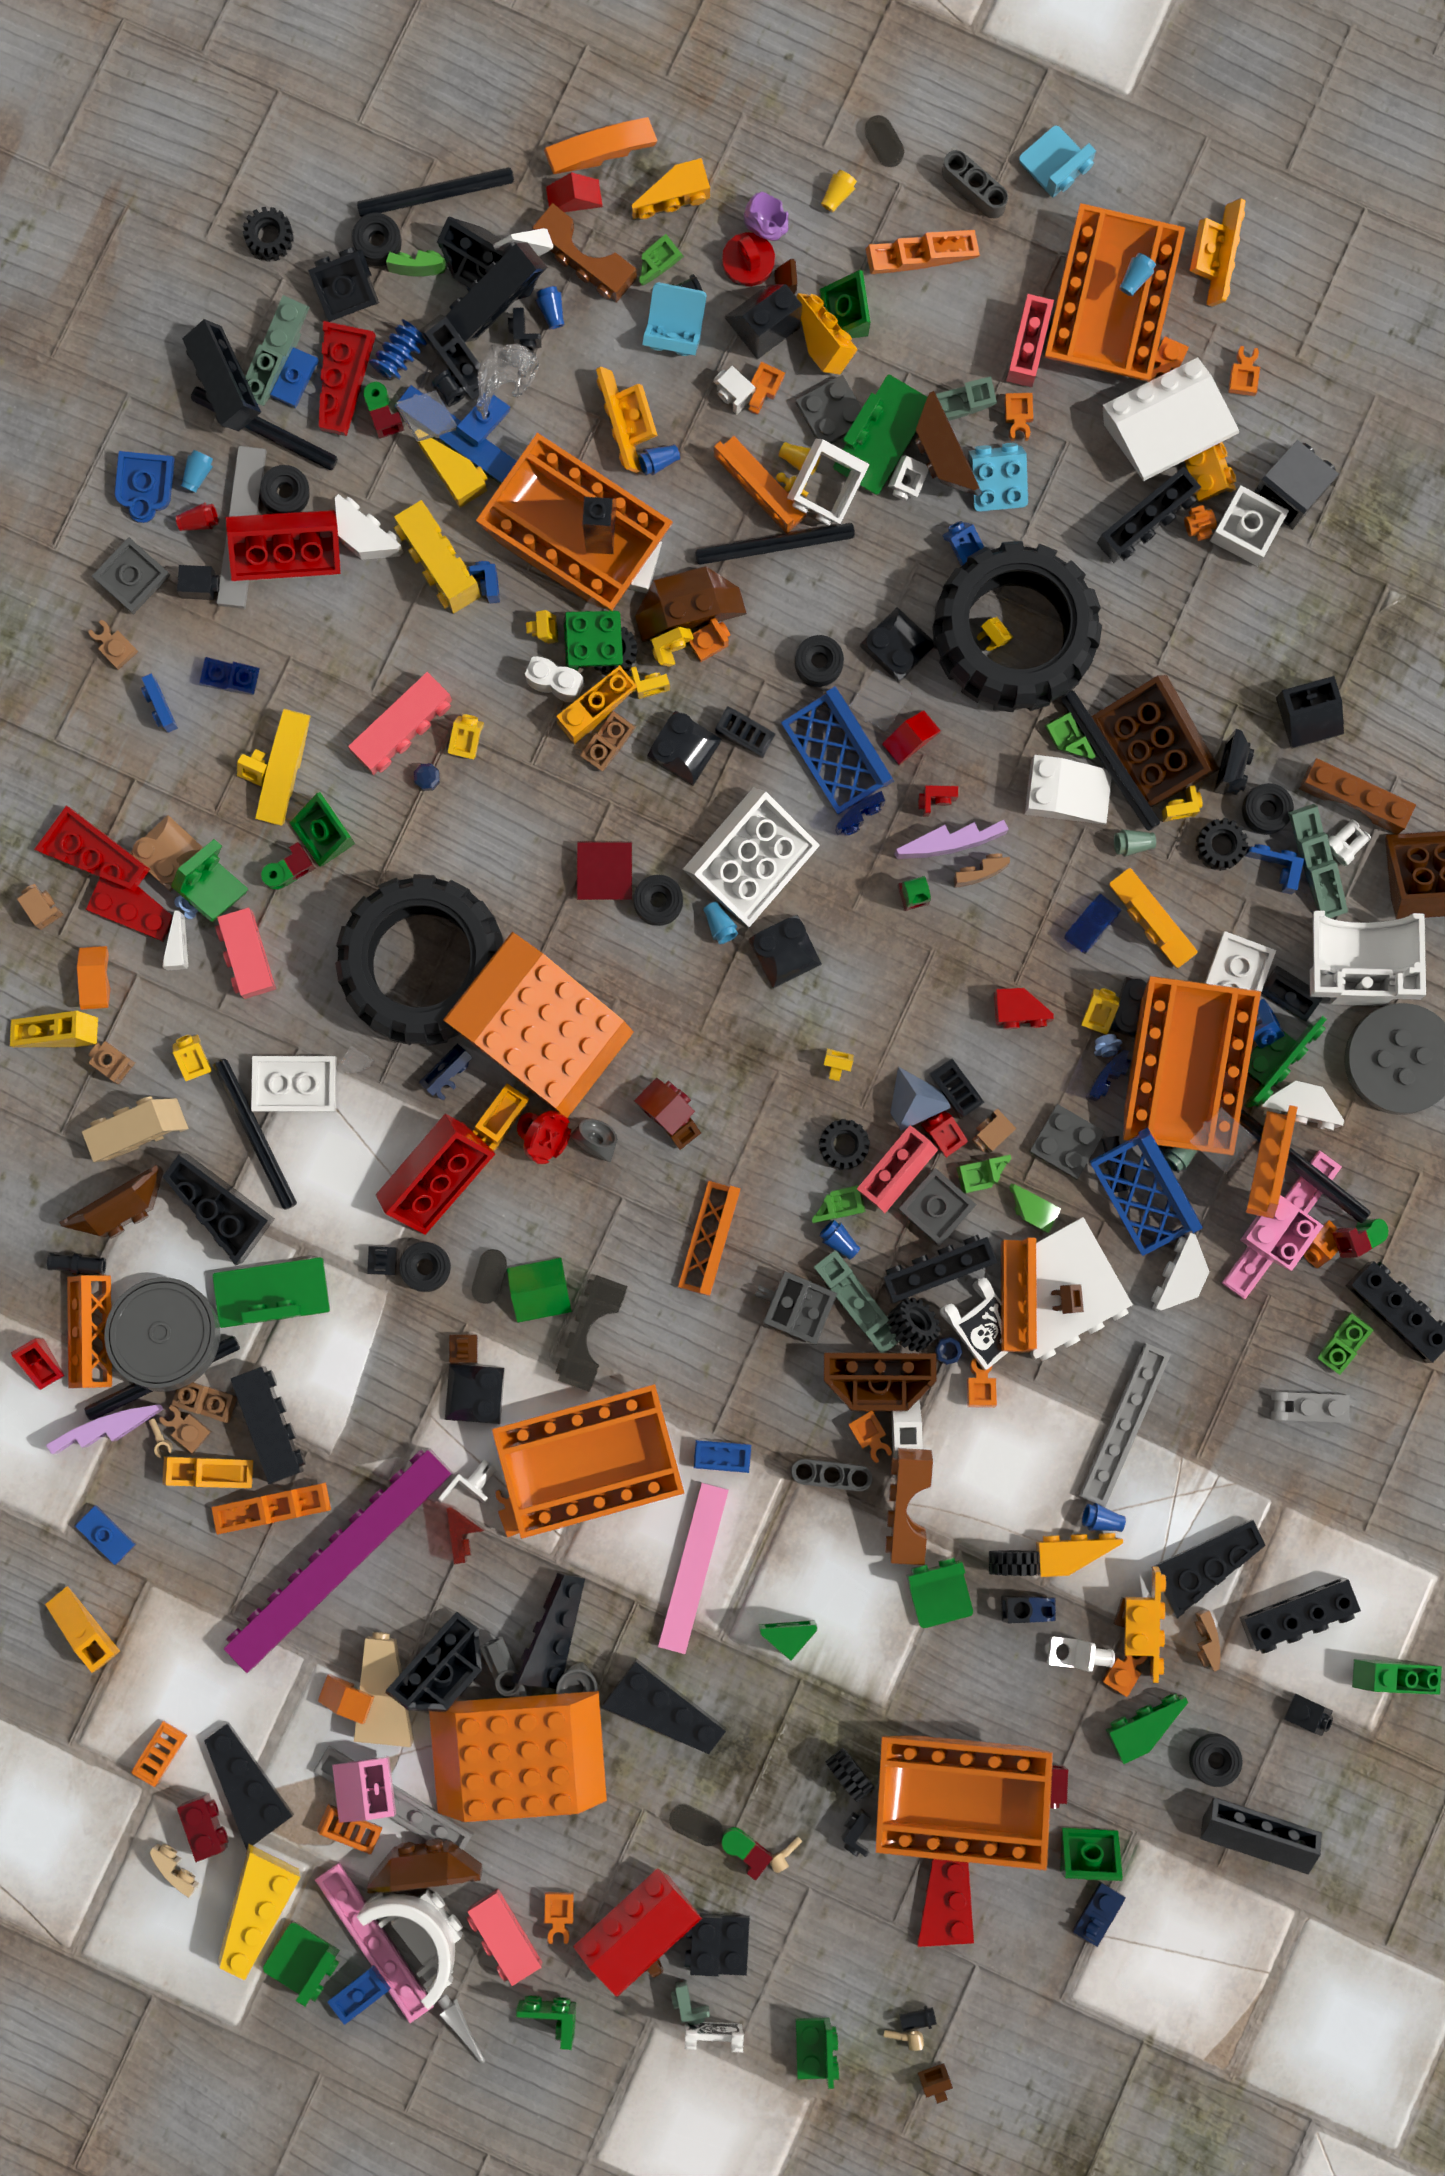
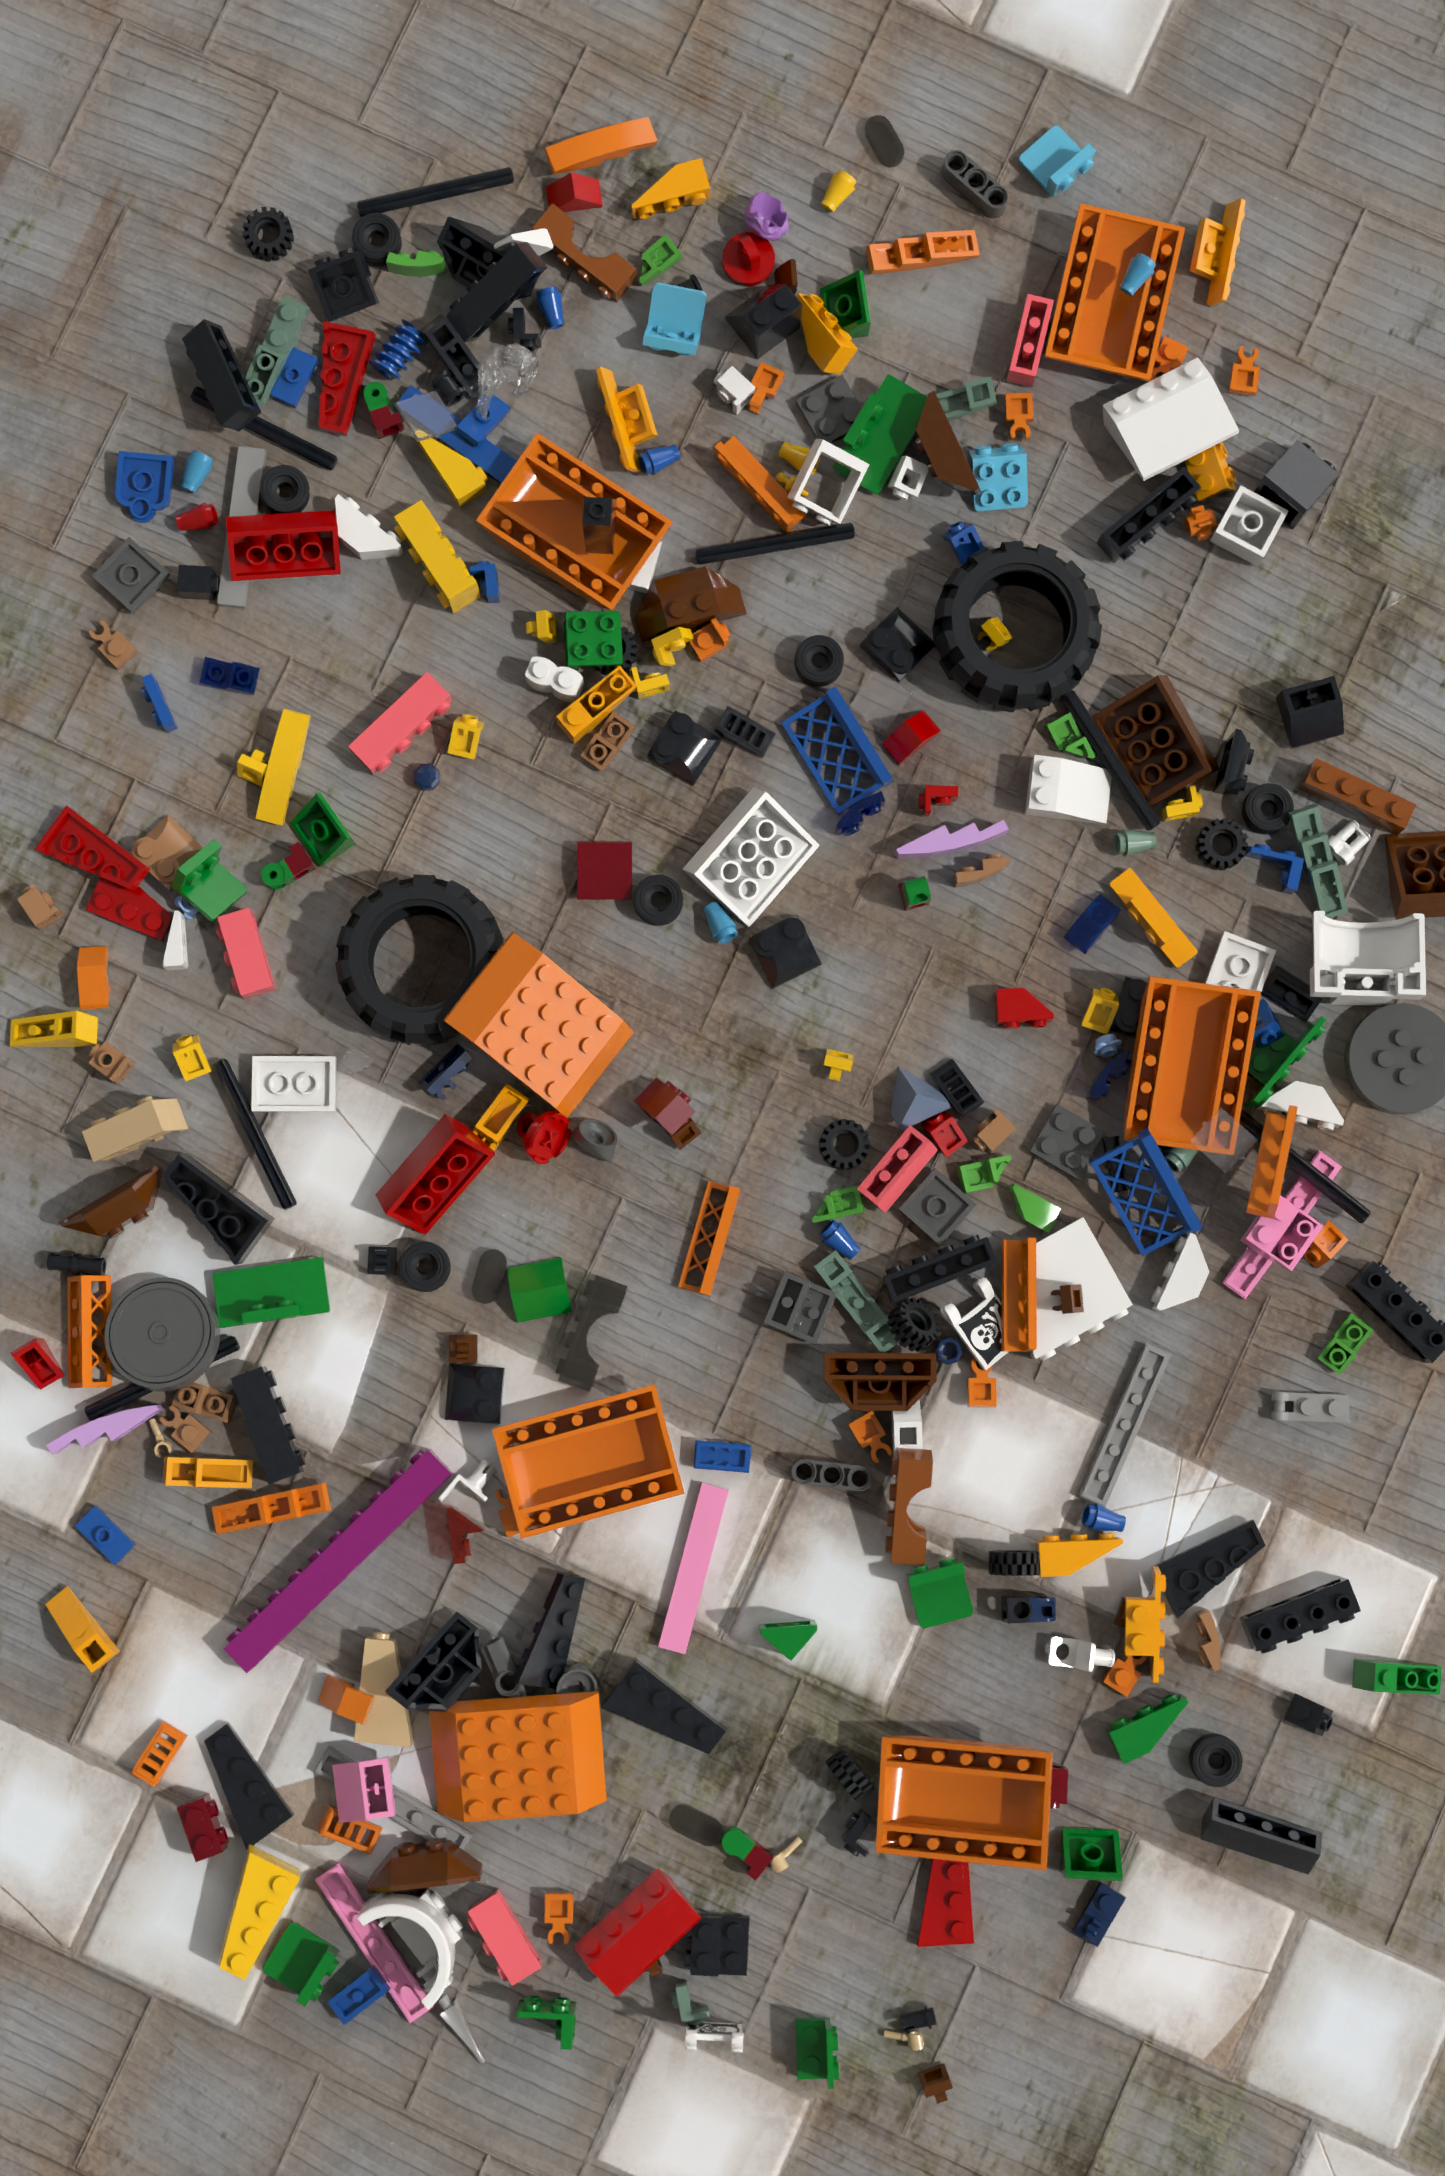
(166, 1862): tan slope -> none
(1361, 1239): dark red leg -> none

